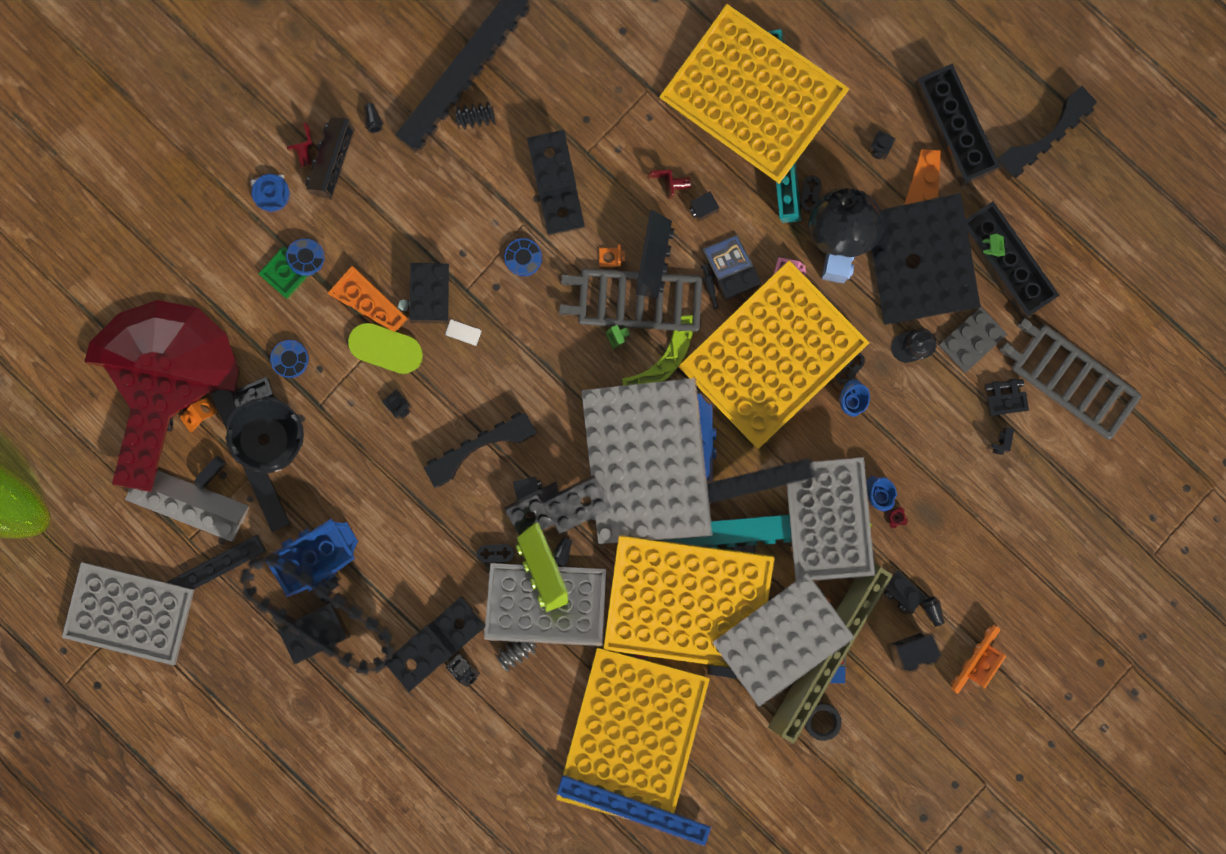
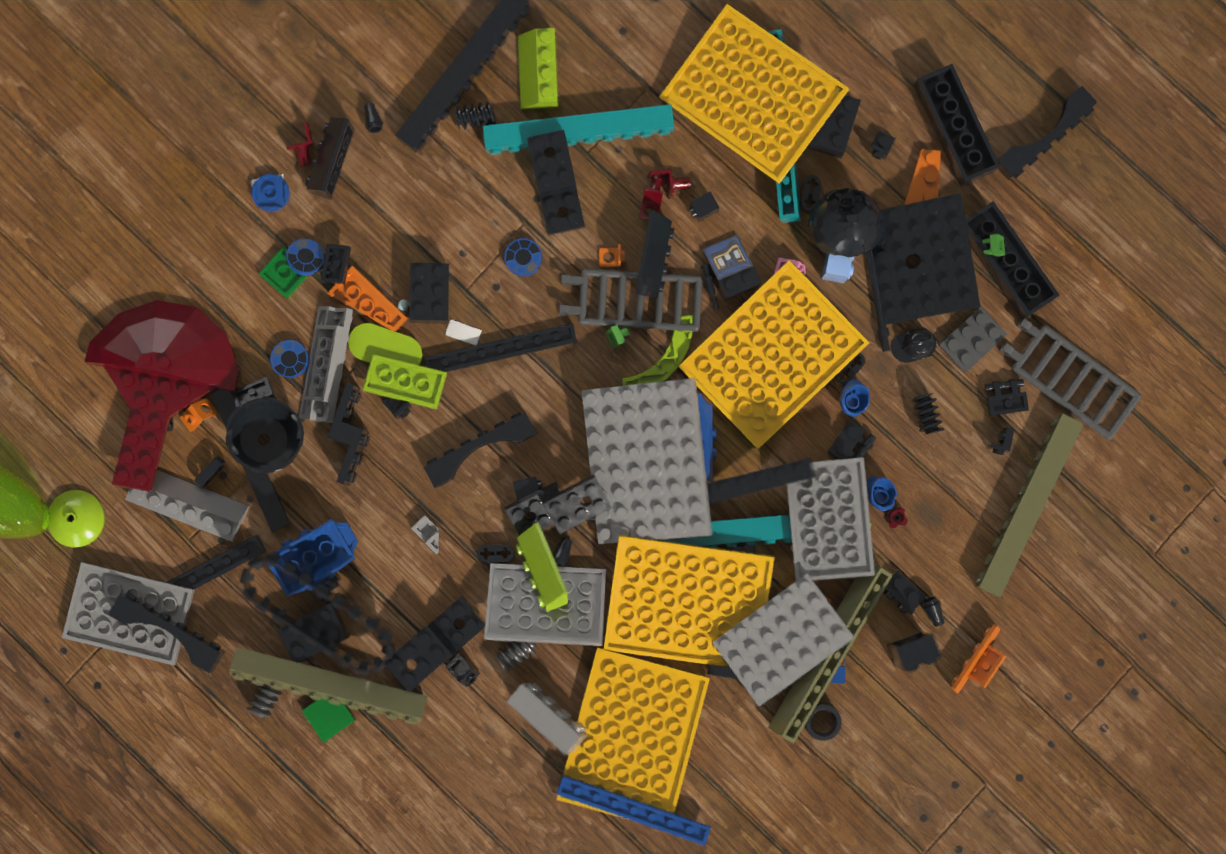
(87, 522): none -> lime dish
(200, 651): none -> black arch
(265, 701): none -> dark grey piece
(326, 364): none -> light grey slope
(327, 685): none -> olive brick
(328, 718): none -> green tile
(335, 264): none -> black bracket
(349, 435): none -> black bracket
(404, 381): none -> lime tile
(427, 532): none -> light grey slope
(502, 349): none -> black tile
(538, 69): none -> lime slope
(547, 717): none -> light grey brick
(582, 128): none -> teal brick
(652, 197): none -> dark red bracket
(835, 132): none -> black brick
(848, 439): none -> black plate
(883, 332): none -> black bar
(927, 413): none -> black piece
(1029, 505): none -> olive brick

